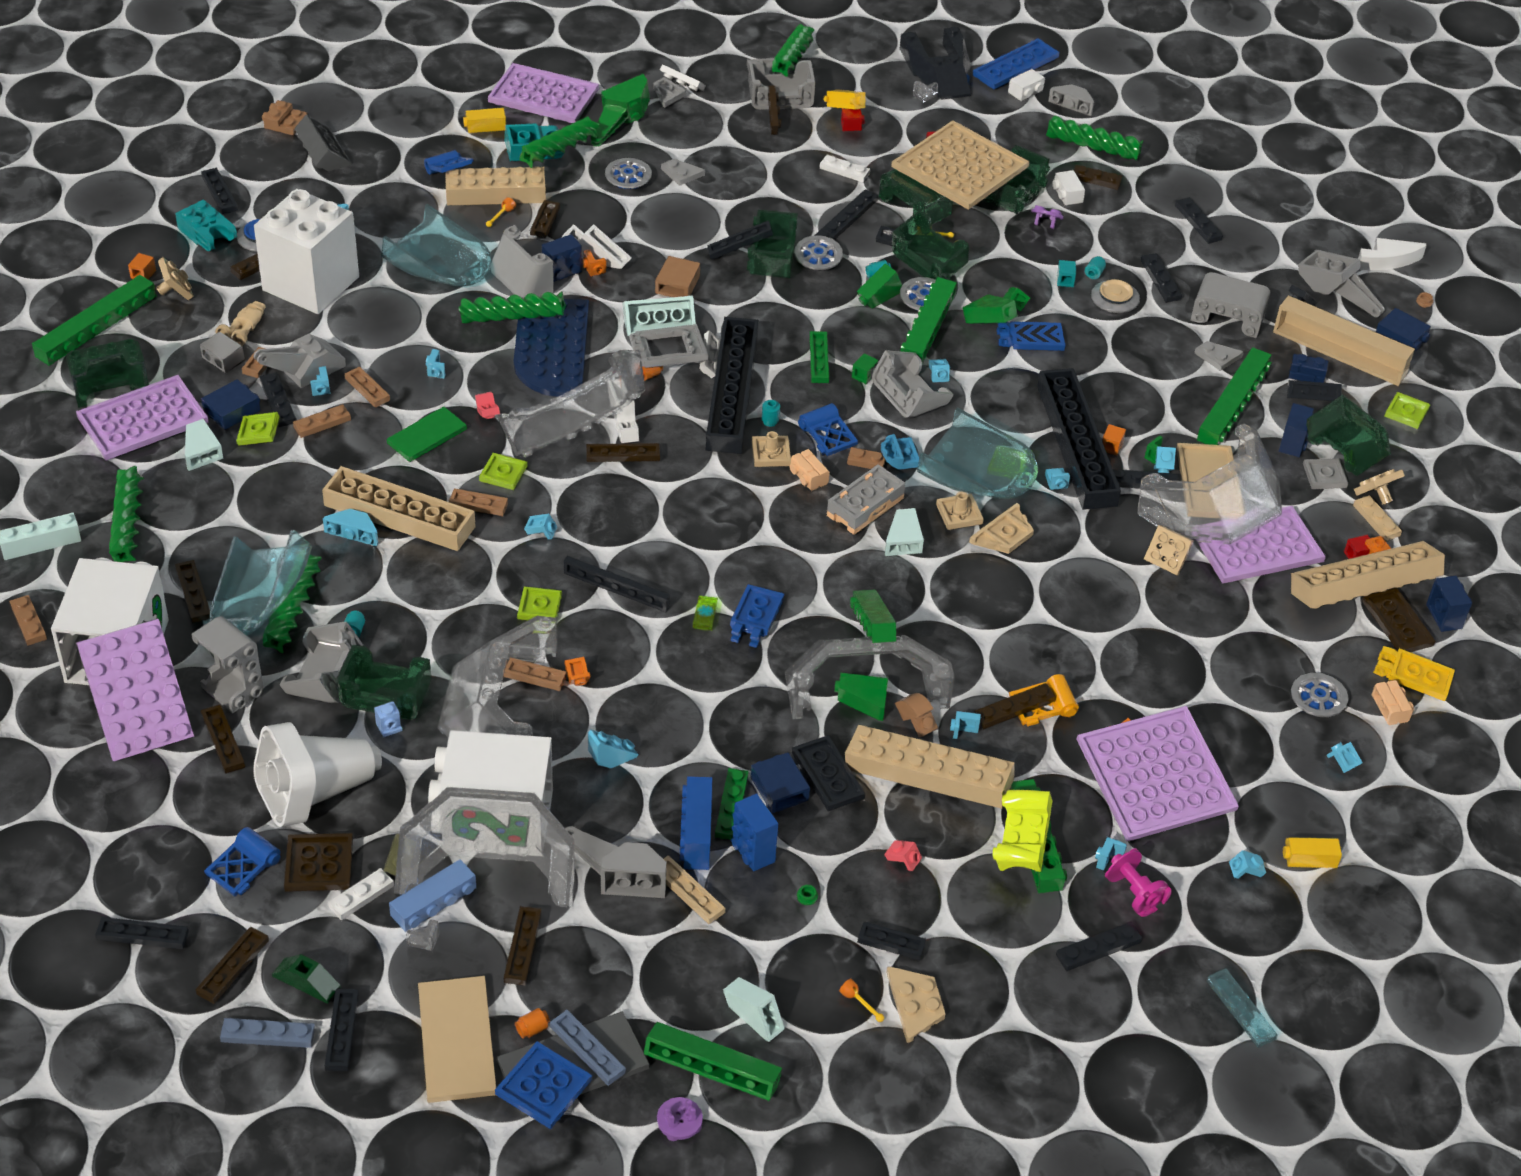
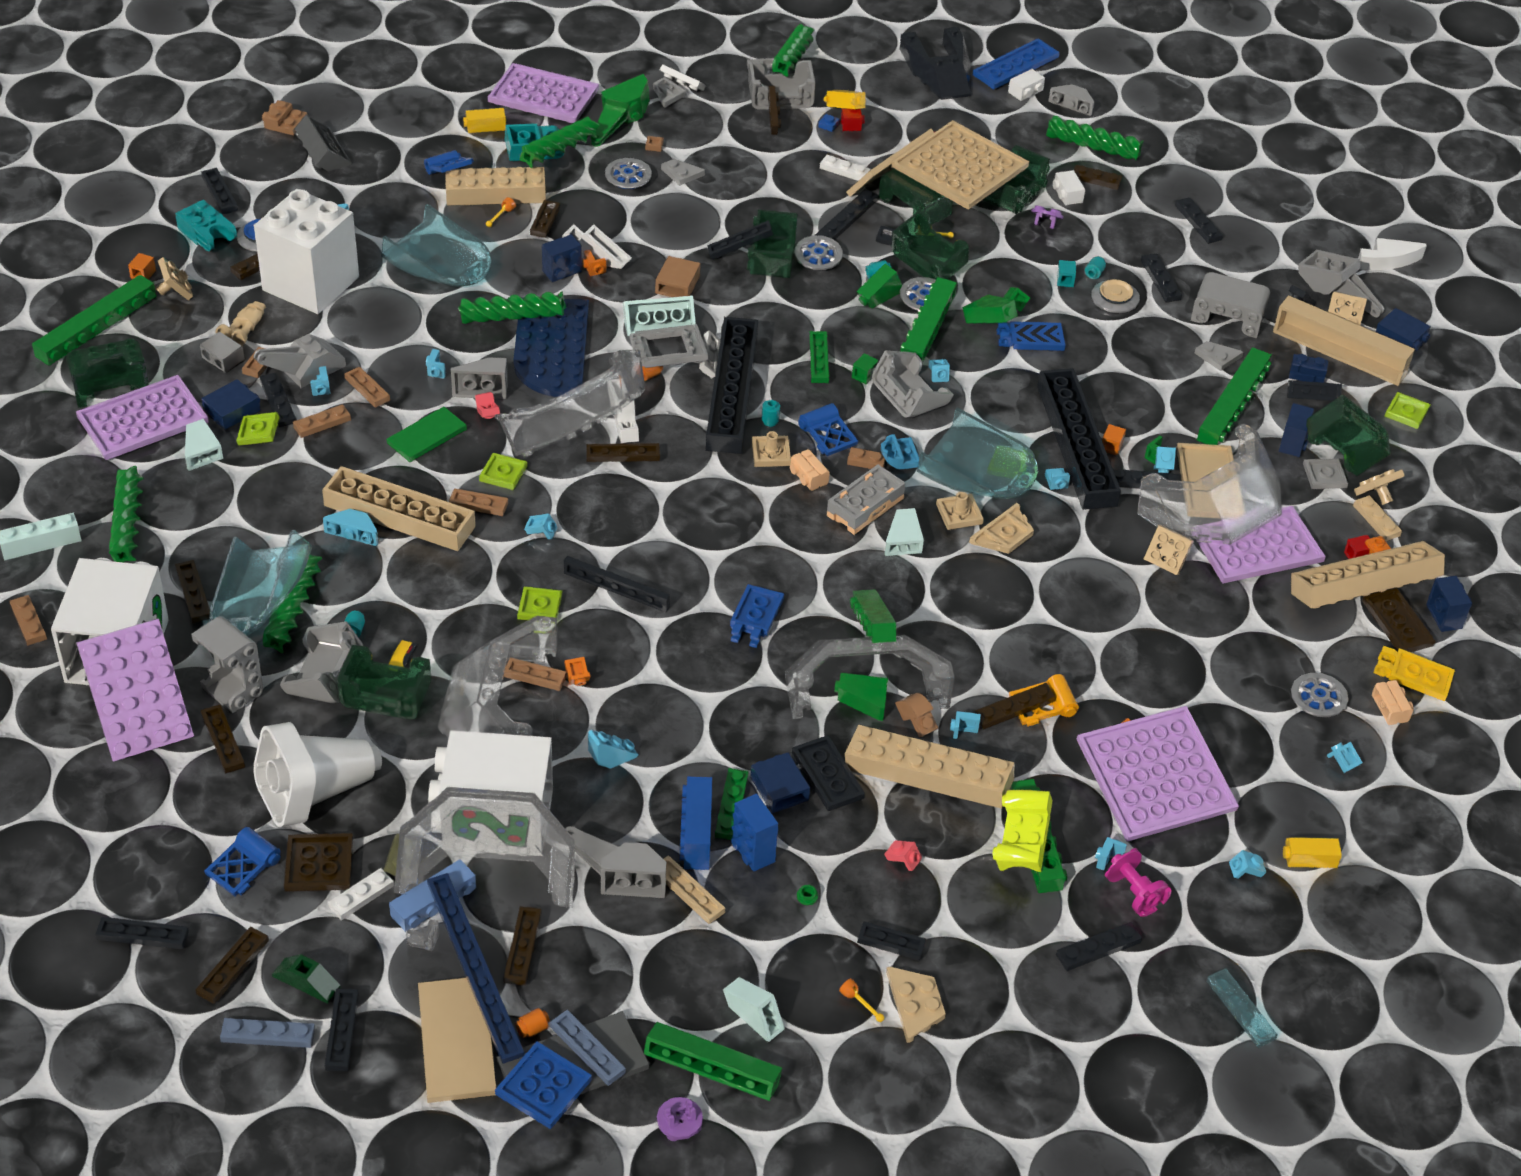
(388, 719): light blue brick -> none
(402, 653): none -> yellow sticker
(475, 968): none -> dark blue plate
(480, 378): none -> light grey slope
(518, 269): light grey windscreen -> none
(654, 143): none -> medium nougat tile
(705, 613): clear neon green tile -> none
(829, 122): none -> blue plate
(885, 165): none -> tan tile
(924, 92): clear panel -> none
(1356, 304): none -> tan plate
(1425, 299): medium nougat plate -> none

